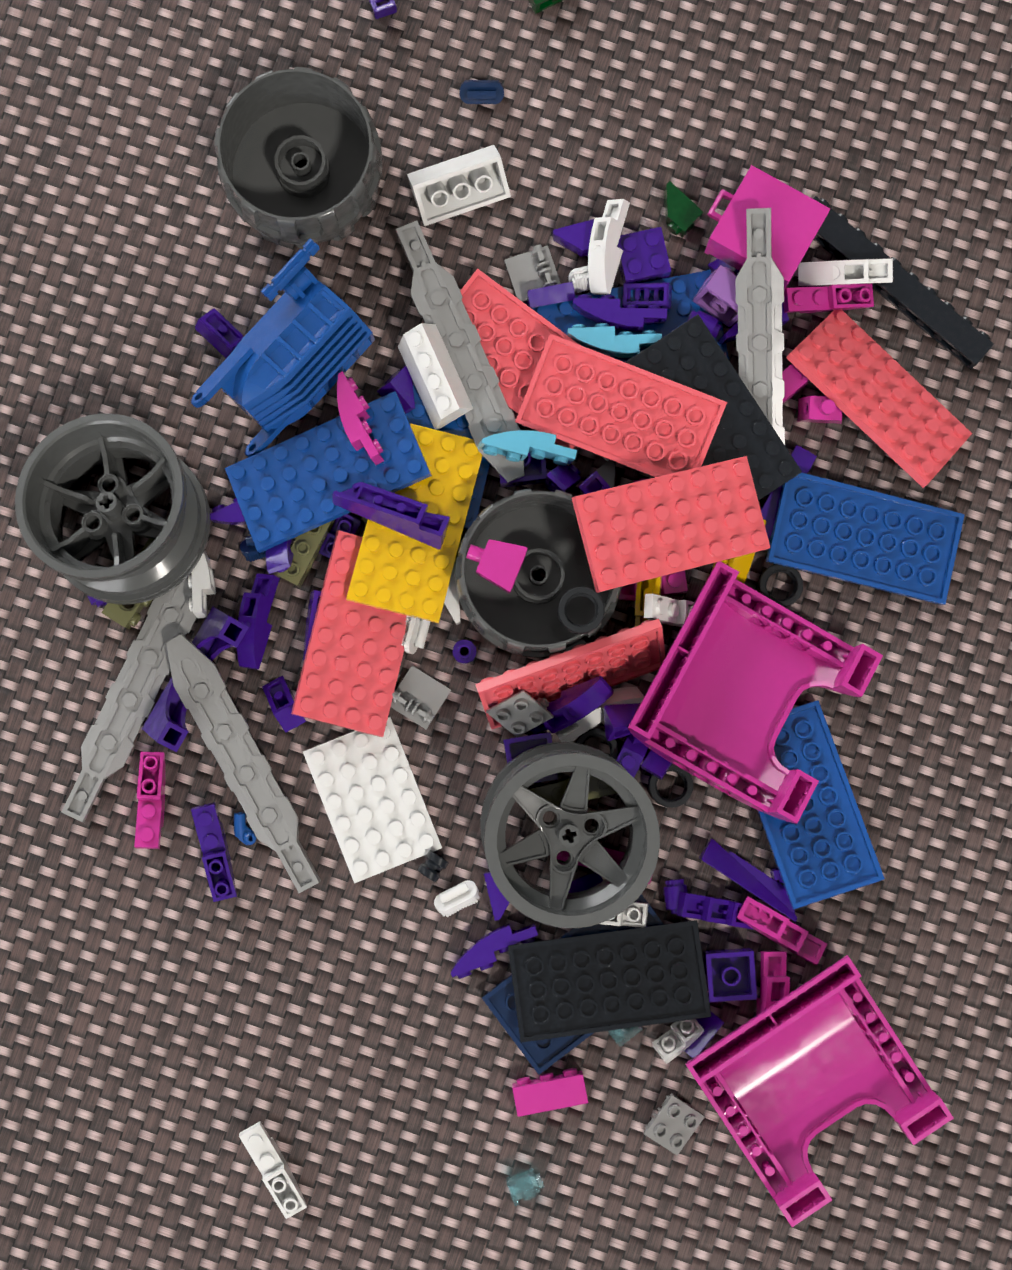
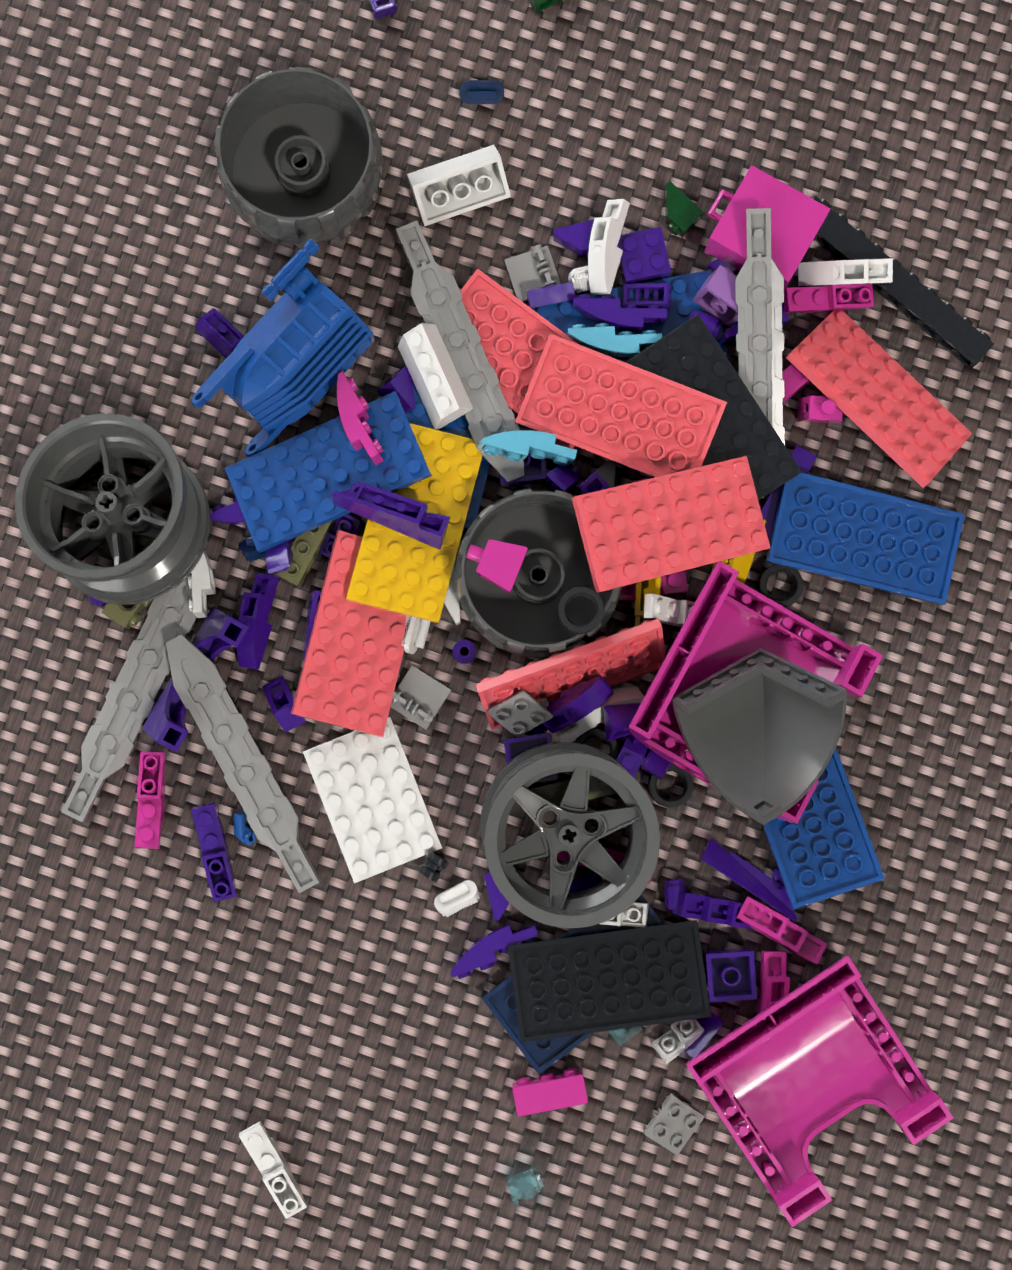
(762, 731): none -> dark grey panel

